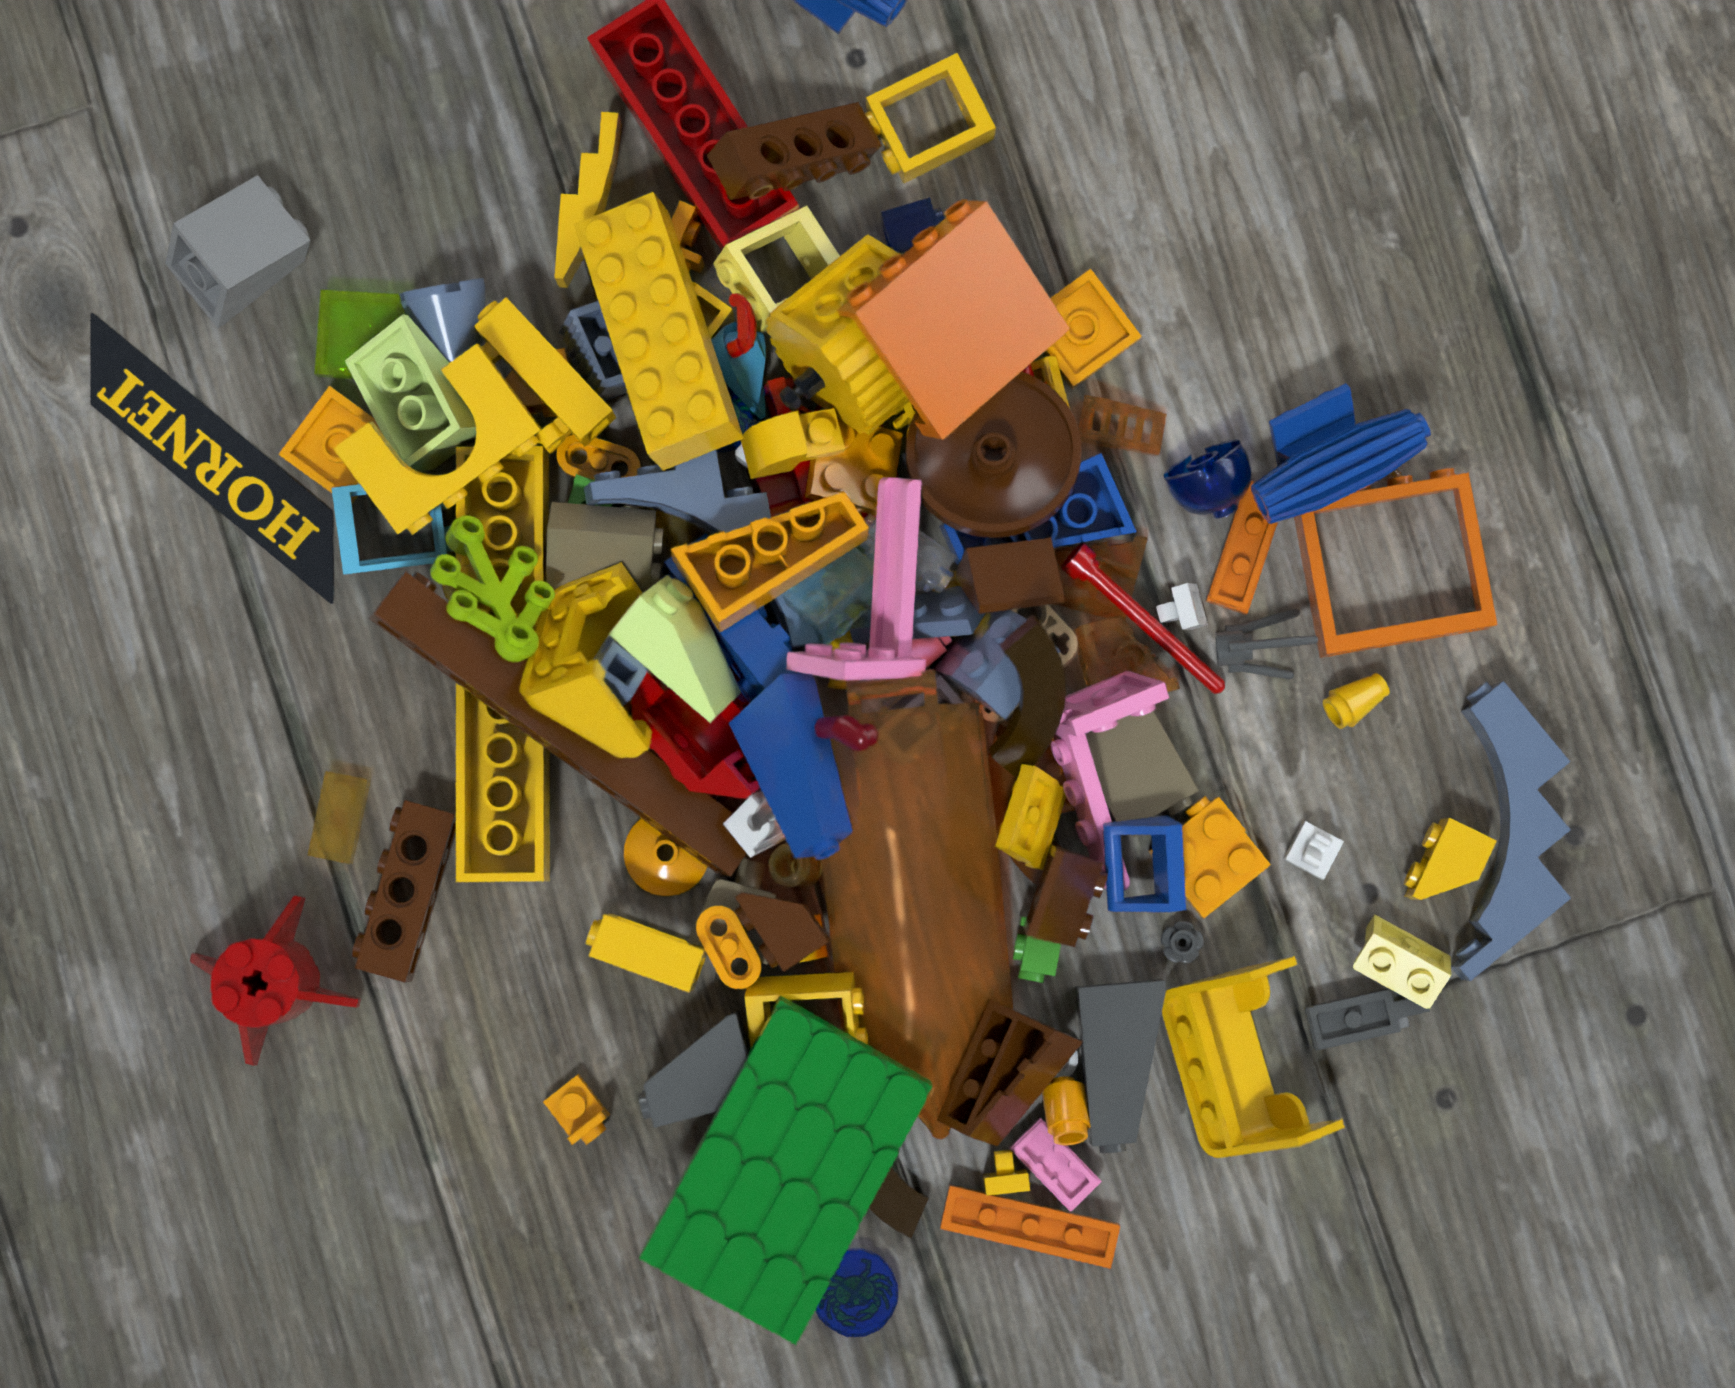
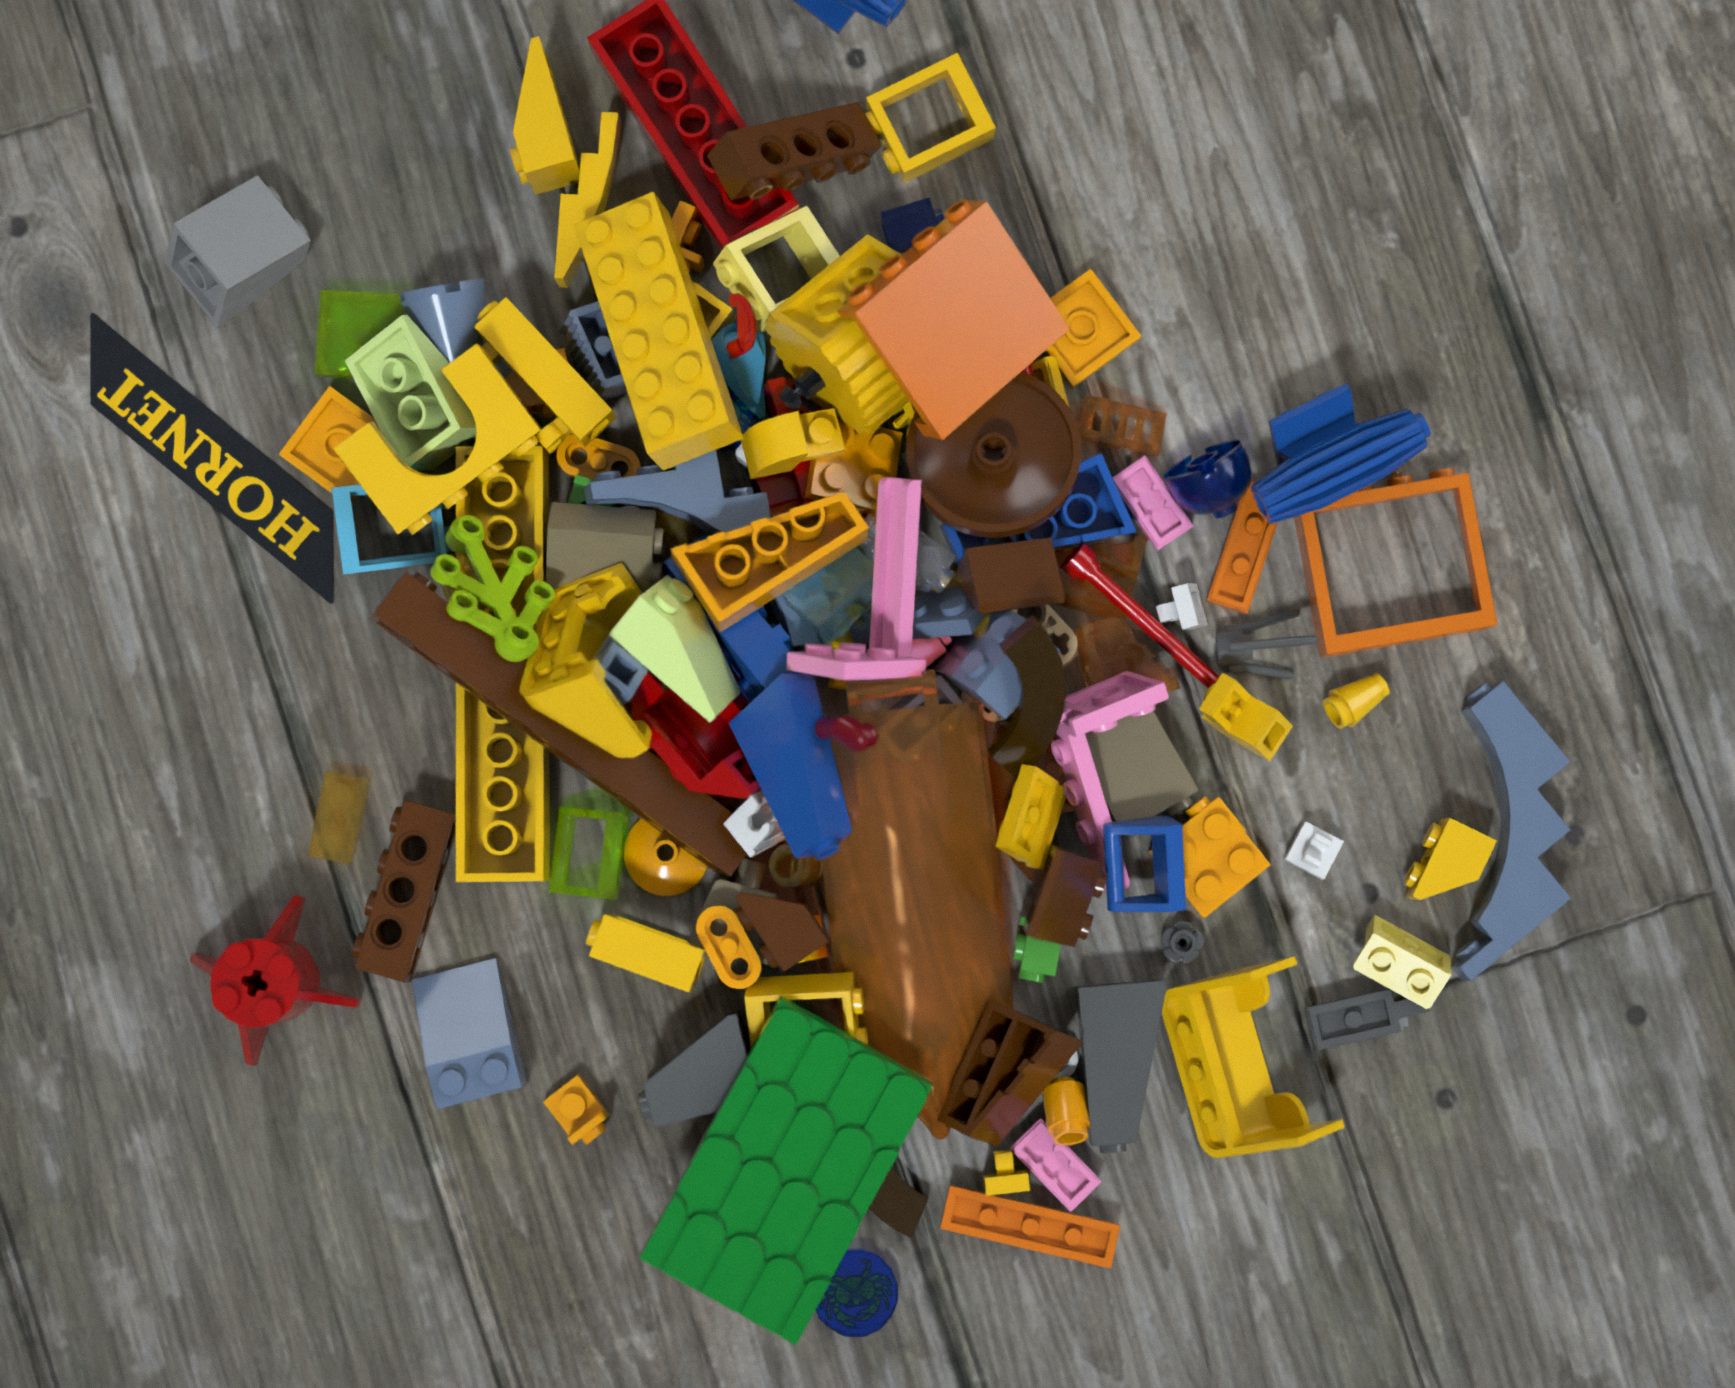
(467, 1034): none -> sand blue slope
(540, 129): none -> yellow slope
(611, 853): none -> clear neon green tile
(1151, 503): none -> bright pink plate
(1244, 718): none -> yellow brick

